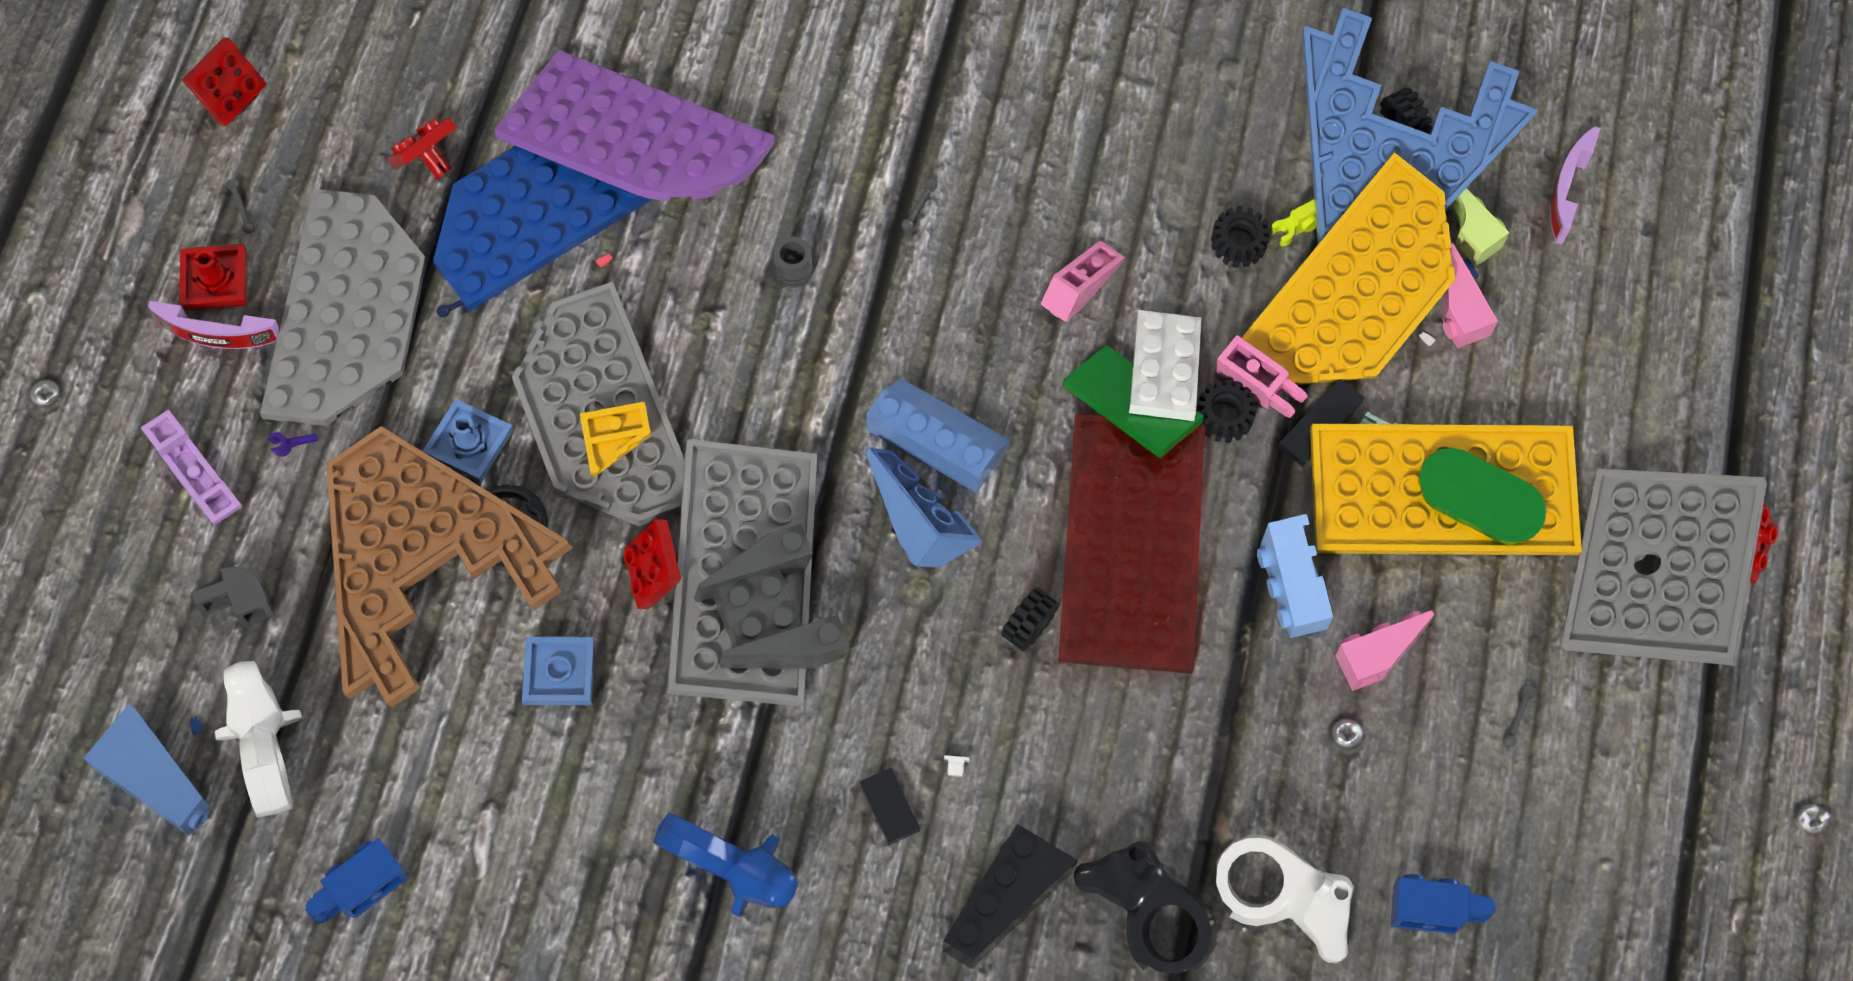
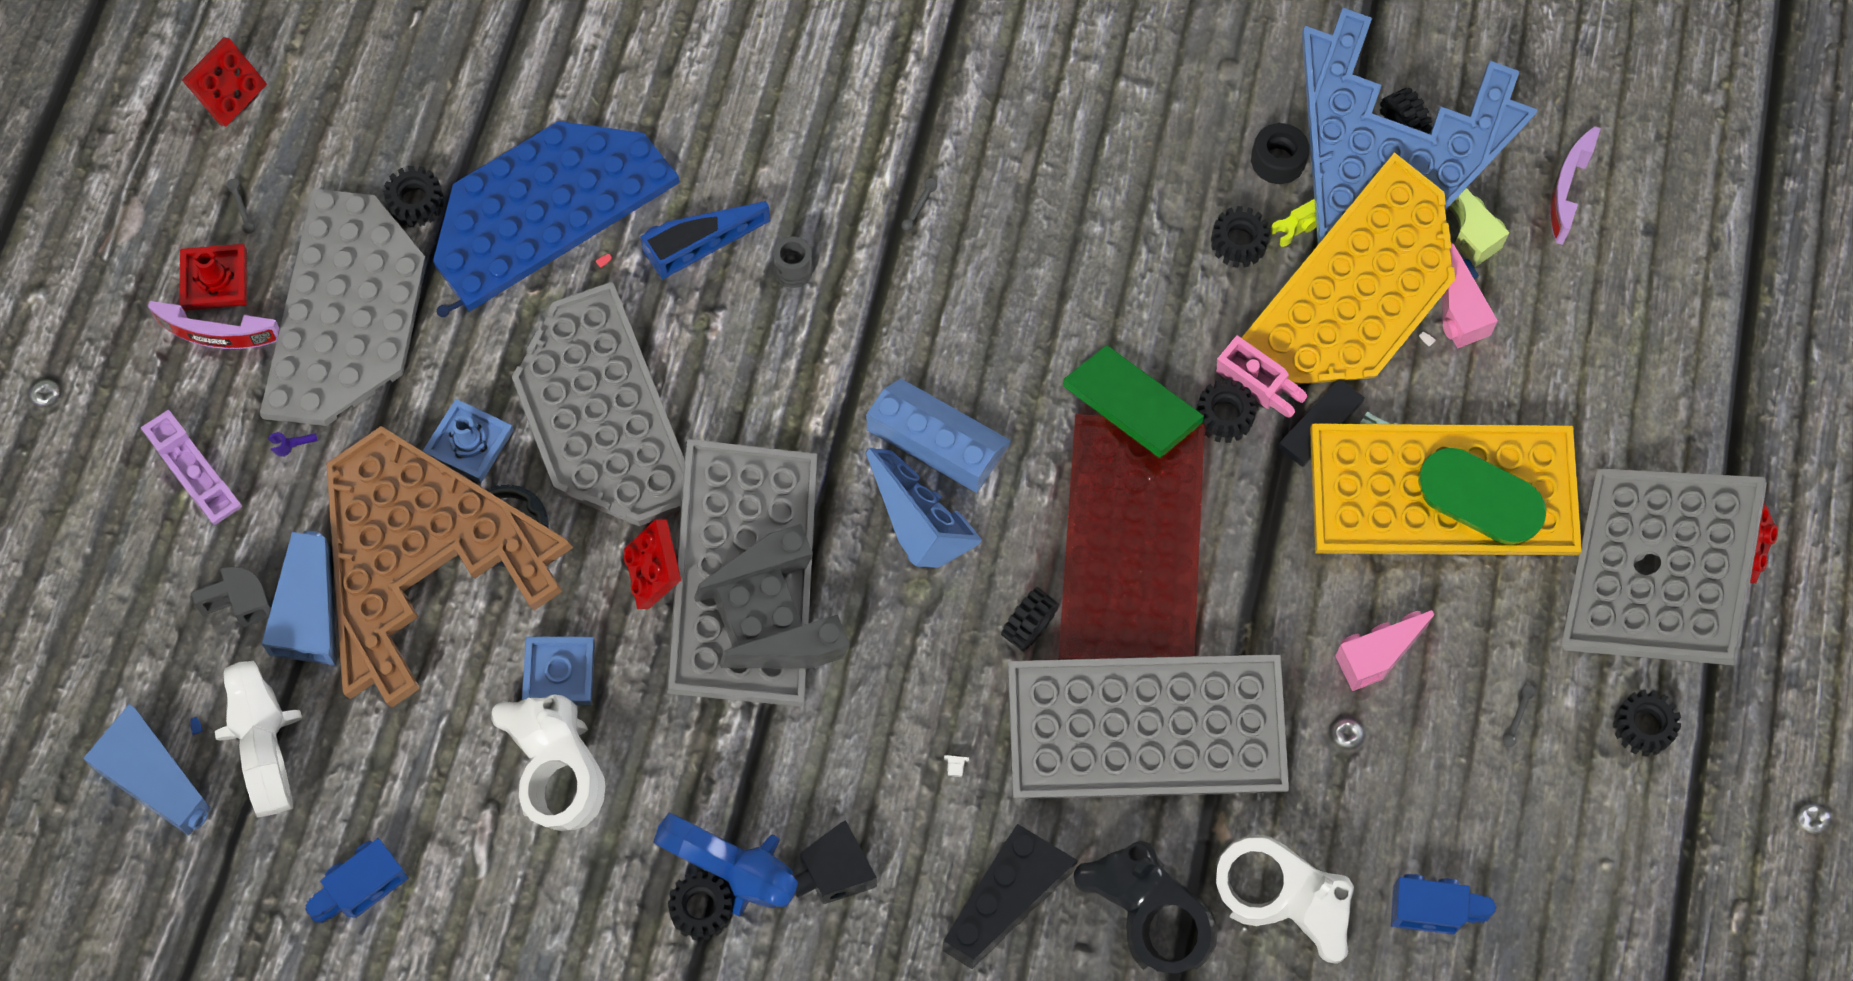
(303, 605): none -> medium blue slope
(409, 181): none -> black tyre
(424, 147): red plate -> none
(550, 737): none -> white animal
(613, 434): yellow wing -> none
(631, 133): medium lavender plate -> none
(692, 238): none -> blue slope
(700, 926): none -> black tyre
(835, 867): none -> black torso
(889, 806): black tile -> none
(1081, 280): bright pink slope -> none
(1147, 727): none -> light grey plate
(1165, 365): white plate -> none
(1282, 137): none -> black tyre
(1294, 577): light blue wedge -> none
(1659, 709): none -> black tyre

